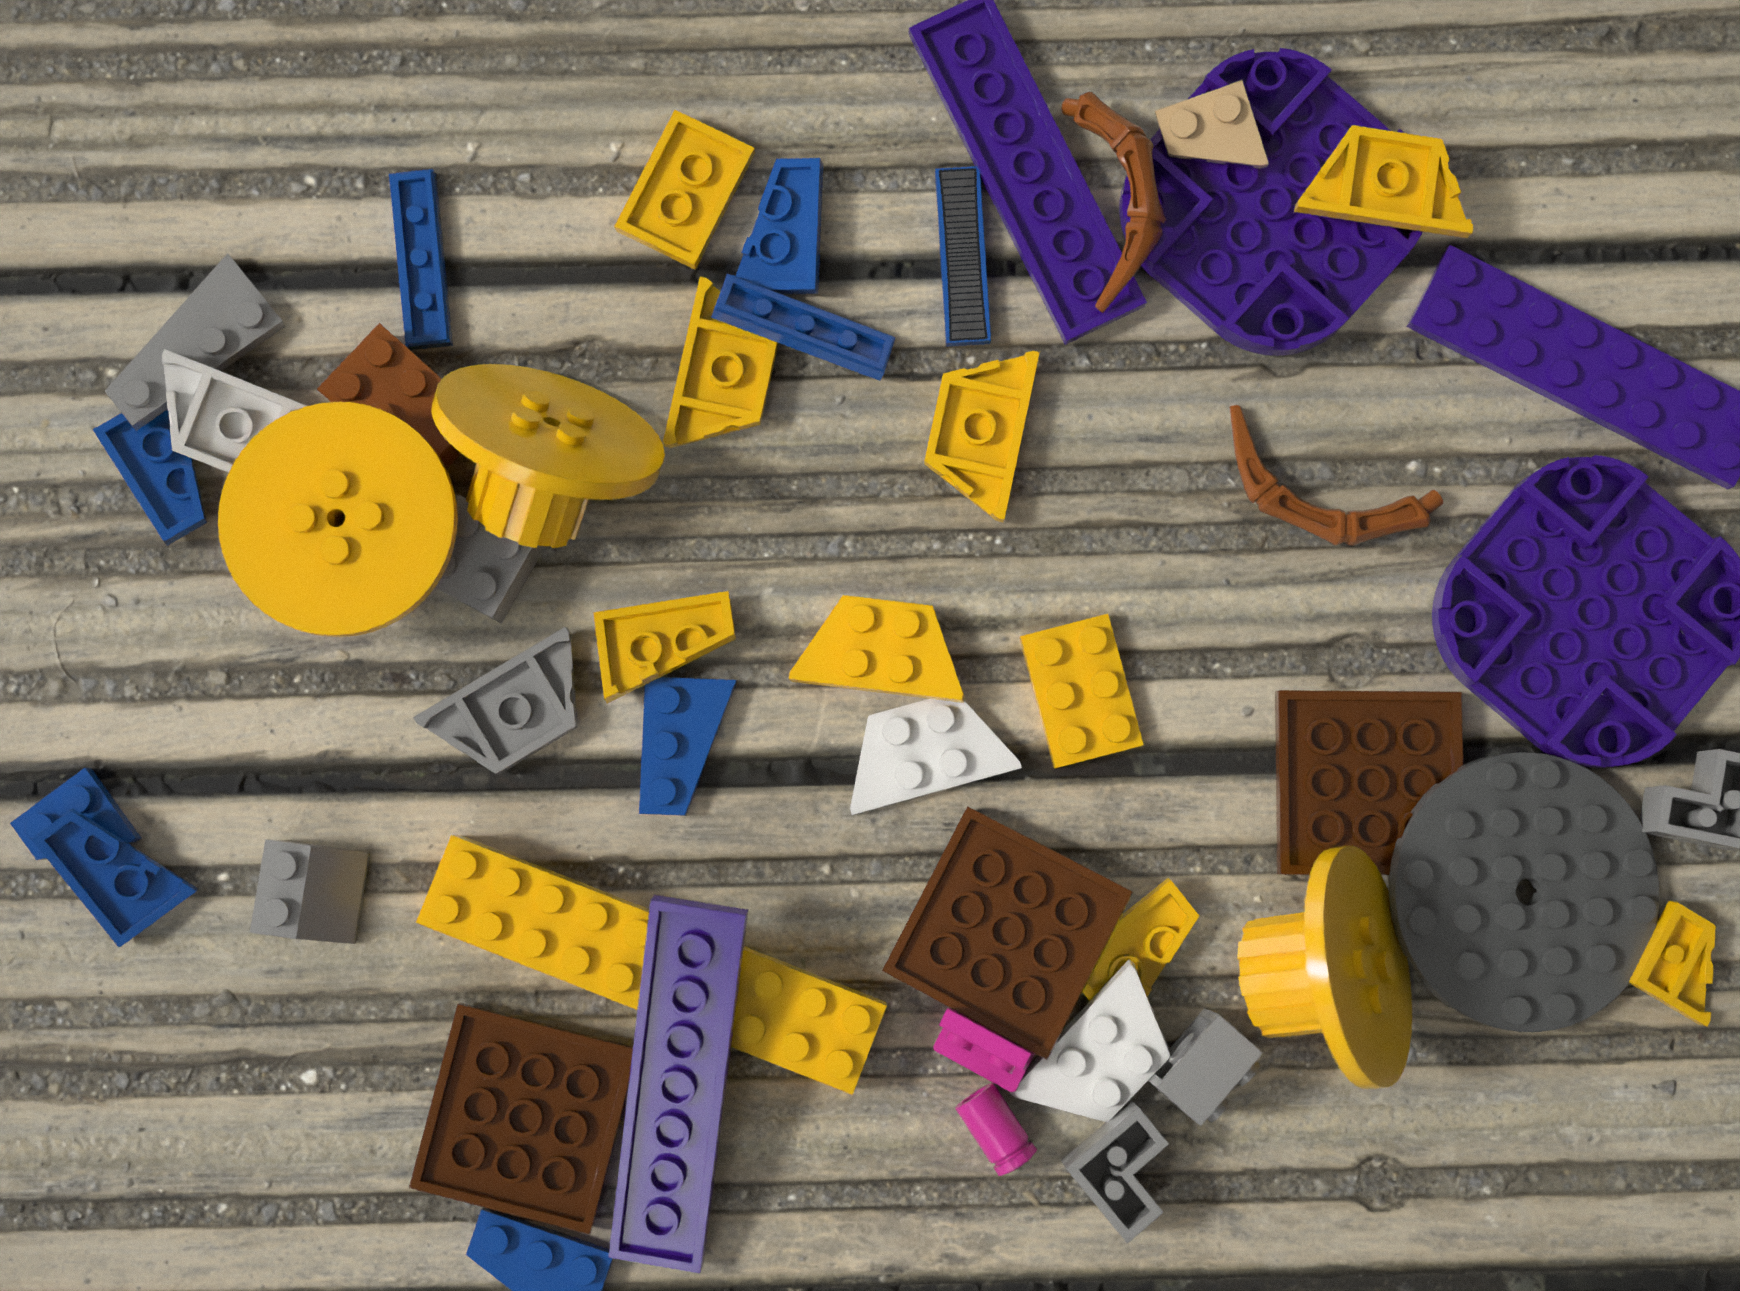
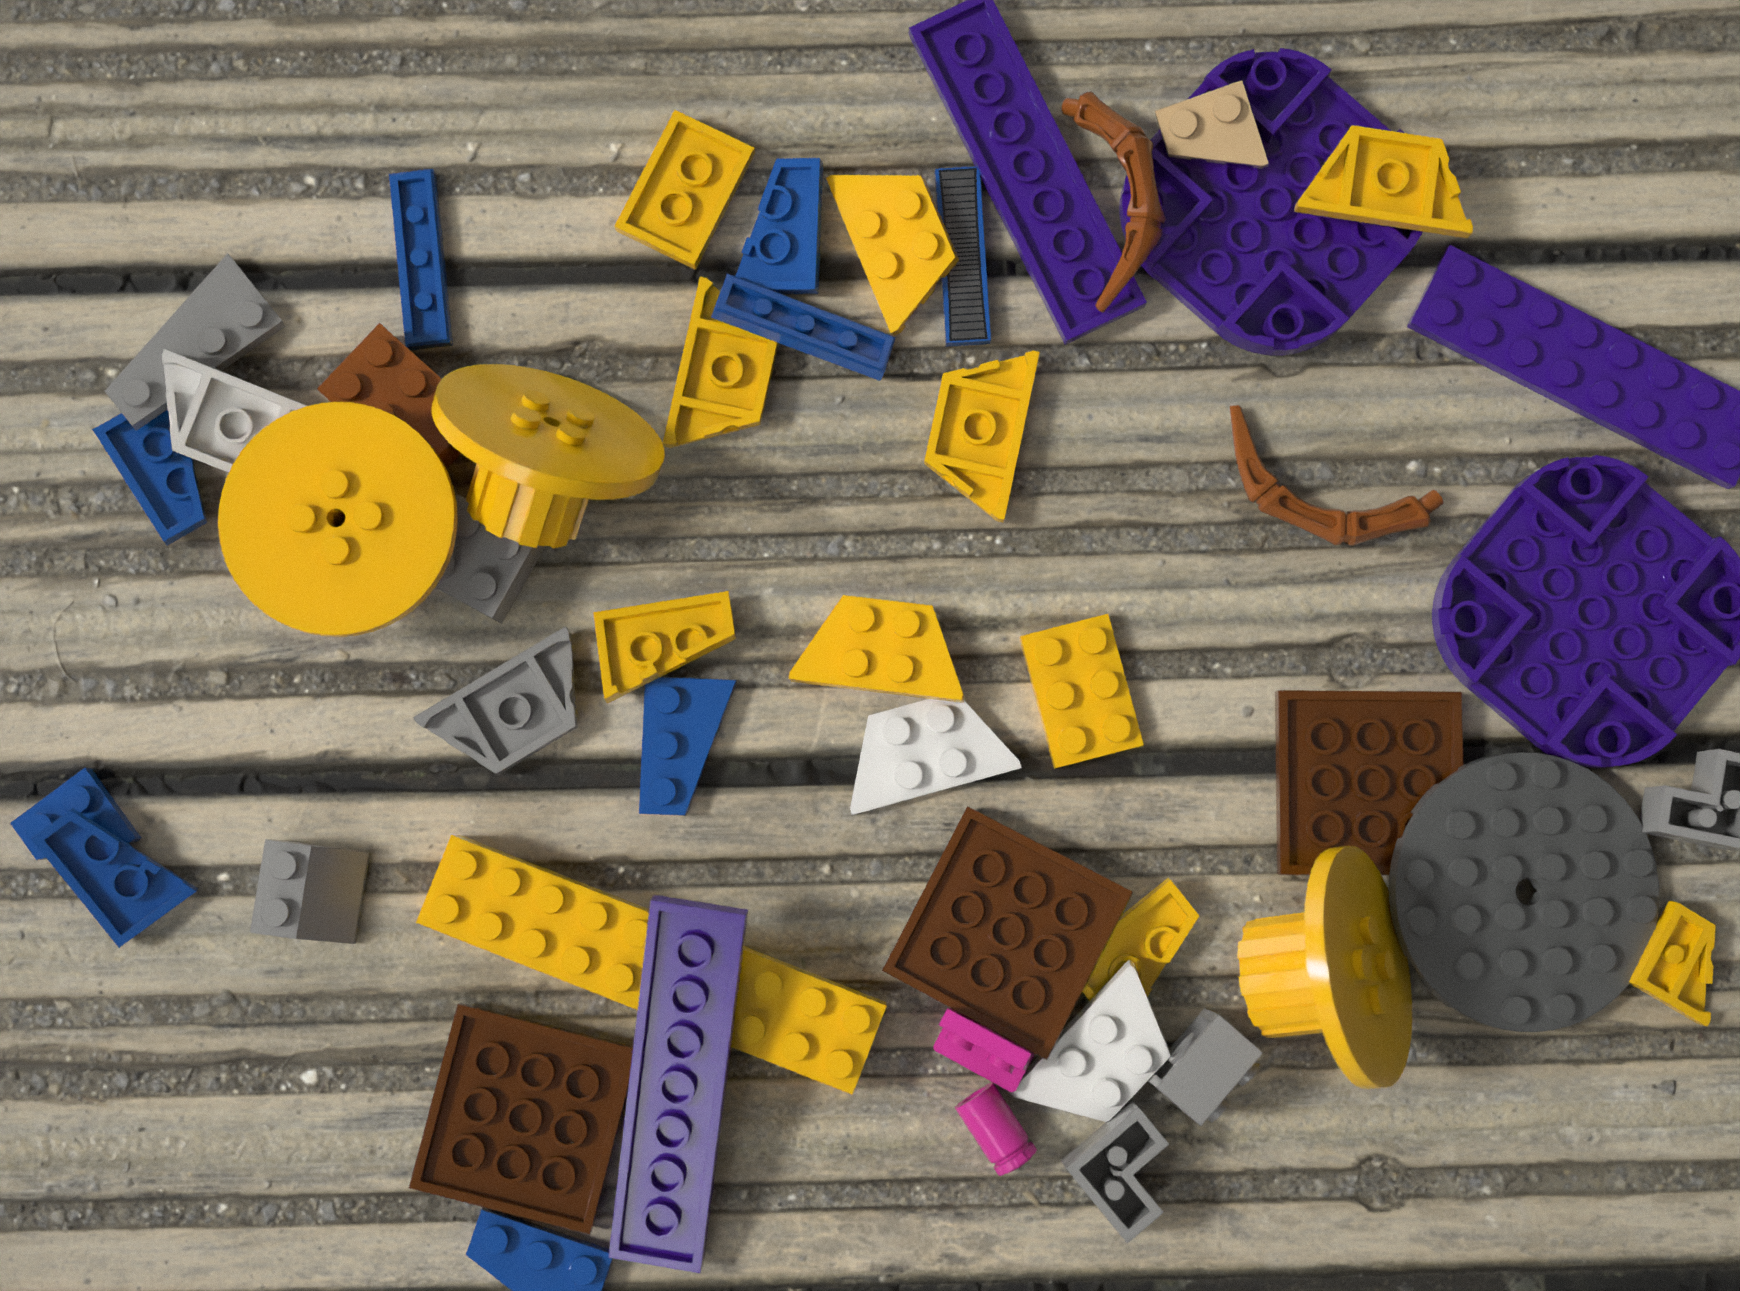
(895, 238): none -> yellow wing

